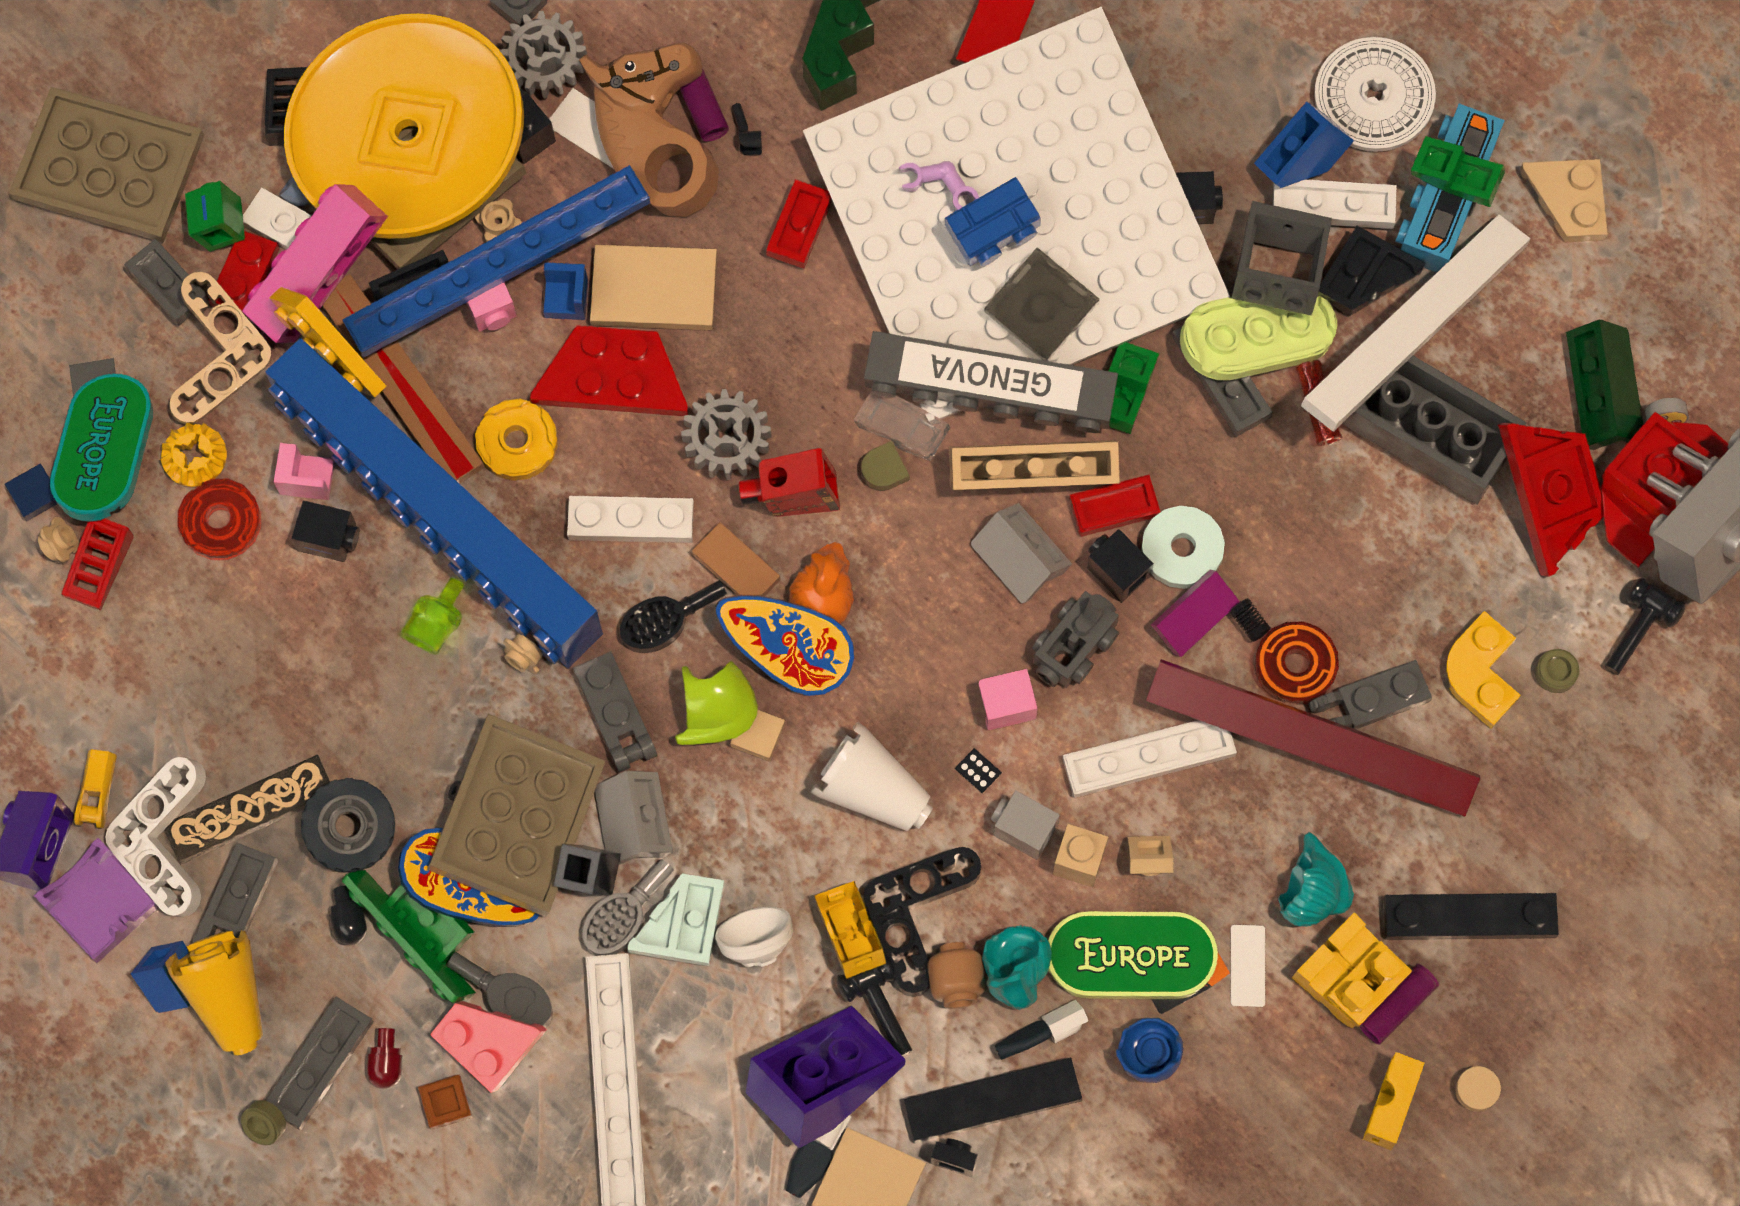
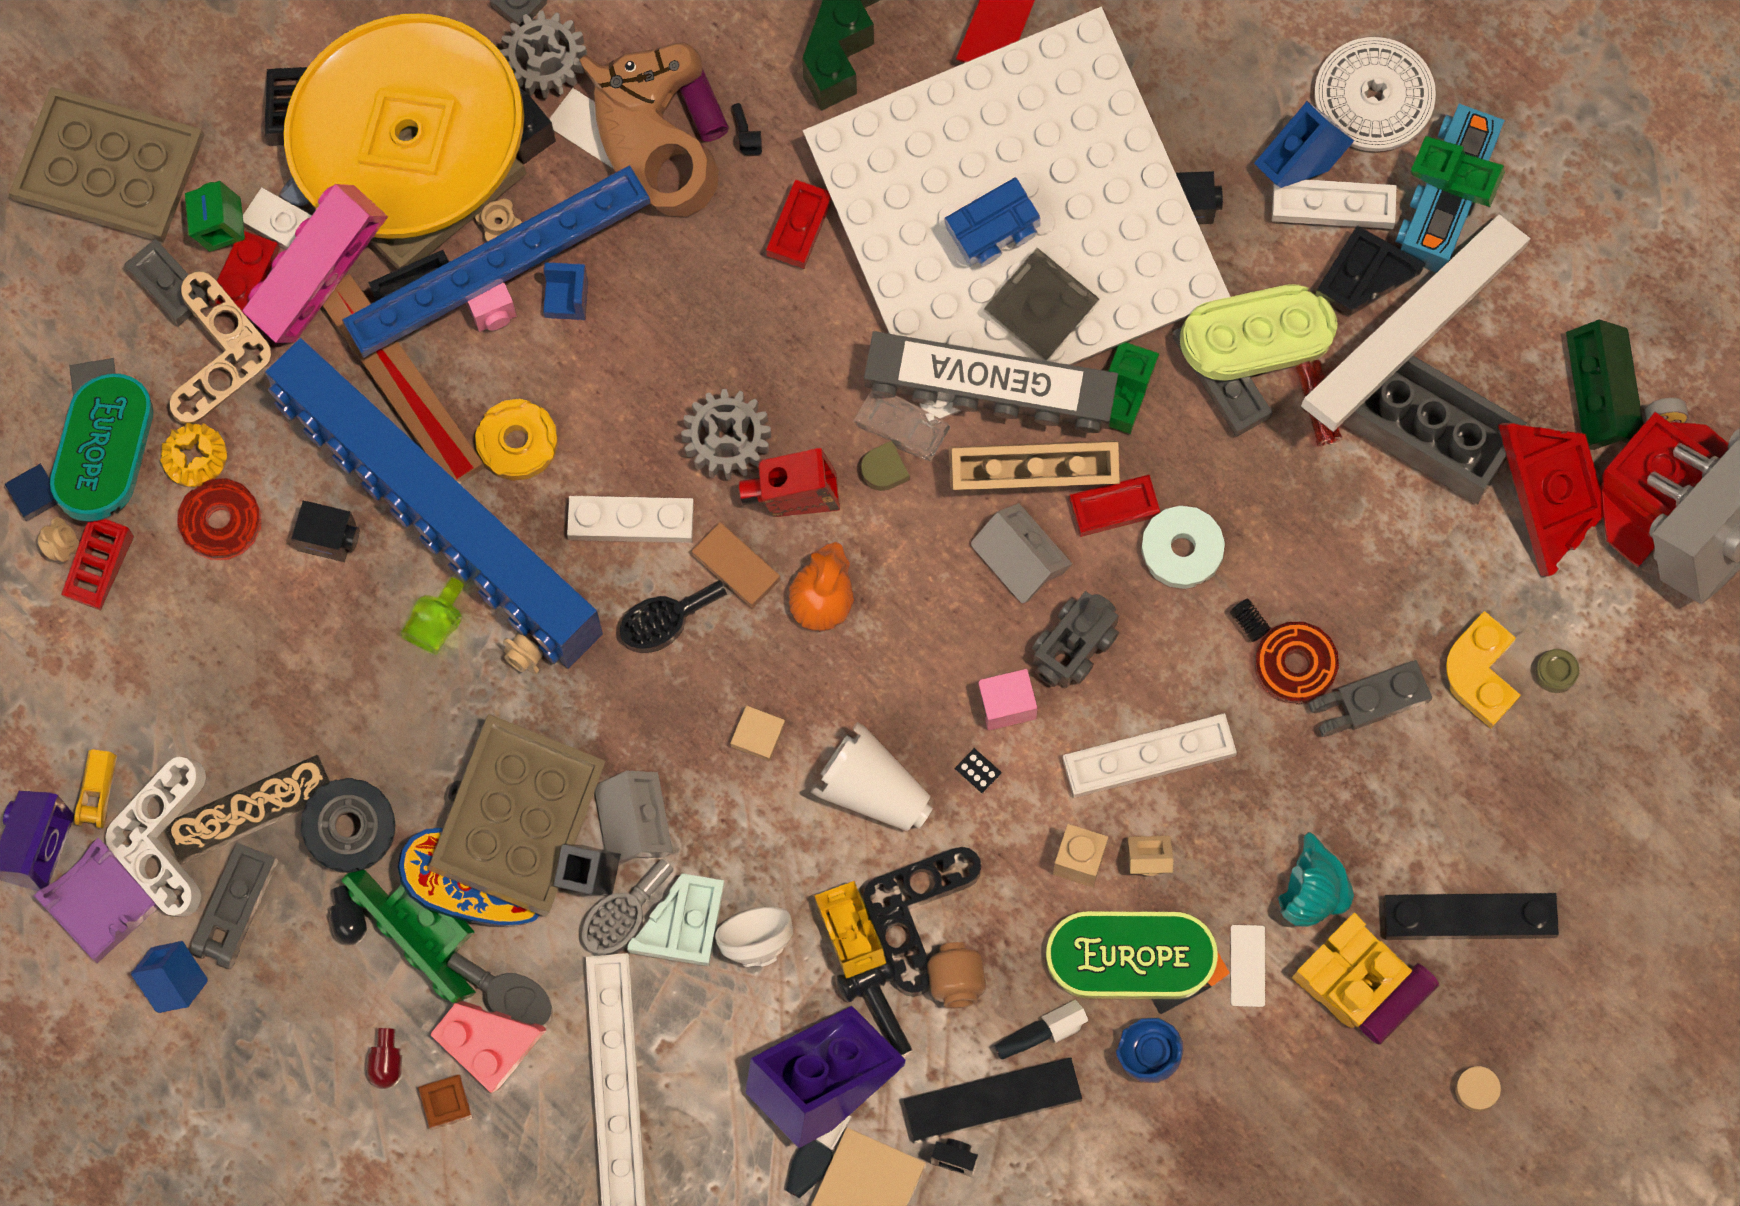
(221, 989): yellow cone -> none
(263, 1122): olive tile -> none
(300, 312): yellow plate -> none
(302, 474): bright pink panel -> none
(319, 1062): dark grey plate -> none
(612, 373): red wing -> none
(614, 710): dark grey plate -> none
(653, 287): tan tile -> none
(717, 706): lime piece -> none
(789, 641): shield -> none
(942, 171): lavender arm -> none
(1016, 964): teal hair -> none
(1024, 824): light grey brick -> none
(1119, 564): black brick -> none
(1195, 613): magenta tile -> none
(1307, 235): dark grey window -> none
(1313, 737): dark red tile -> none
(1393, 1101): yellow piece -> none
(1571, 196): tan wing -> none
(1653, 604): black piece -> none

